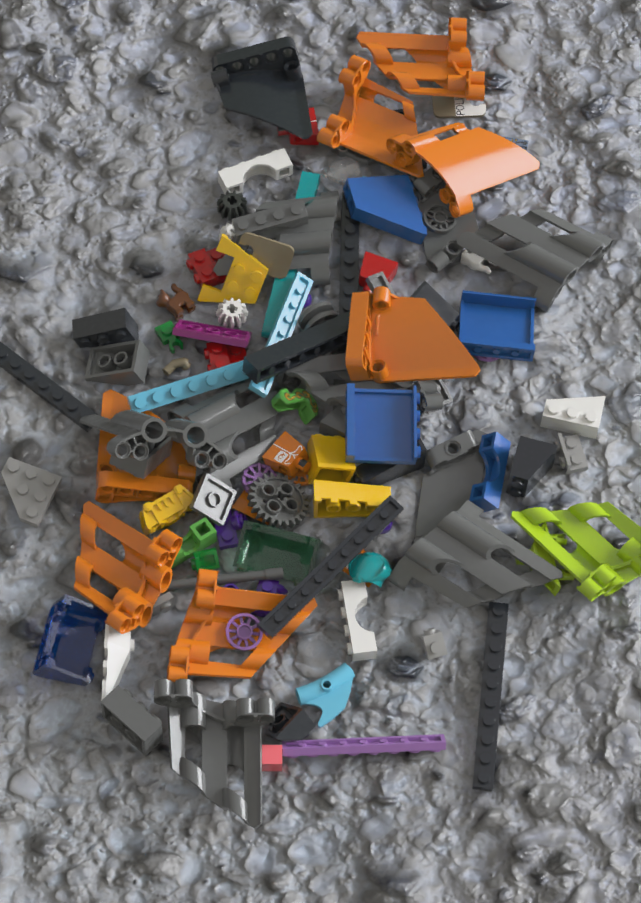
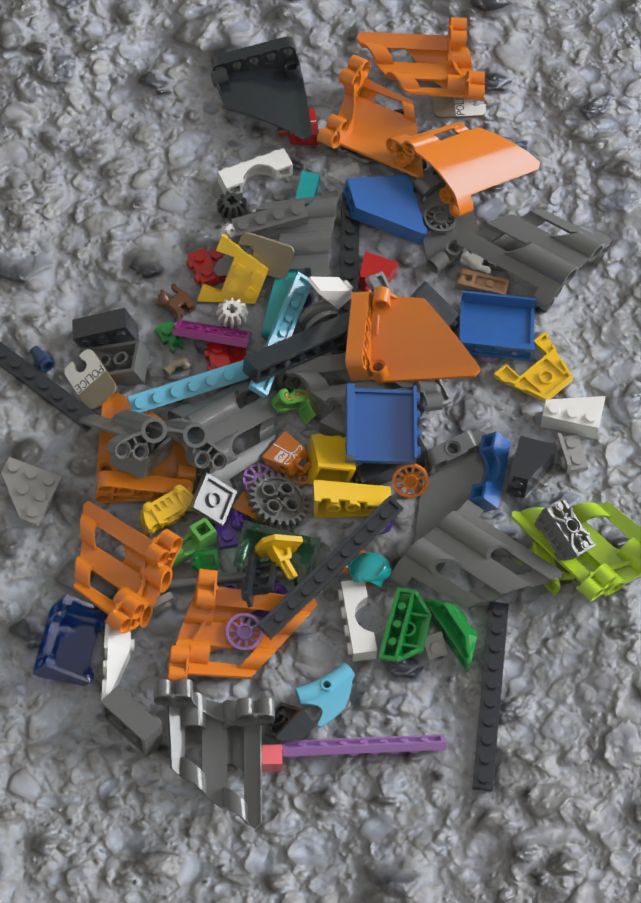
(42, 360): none -> dark blue cone
(94, 383): none -> piece
(259, 578): none -> black bracket
(280, 550): none -> yellow piece
(332, 289): none -> white wedge
(406, 627): none -> green wedge
(410, 480): none -> orange wheel
(455, 630): none -> green wedge
(481, 282): none -> medium nougat plate
(544, 377): none -> yellow wing
(563, 531): none -> dark grey piece

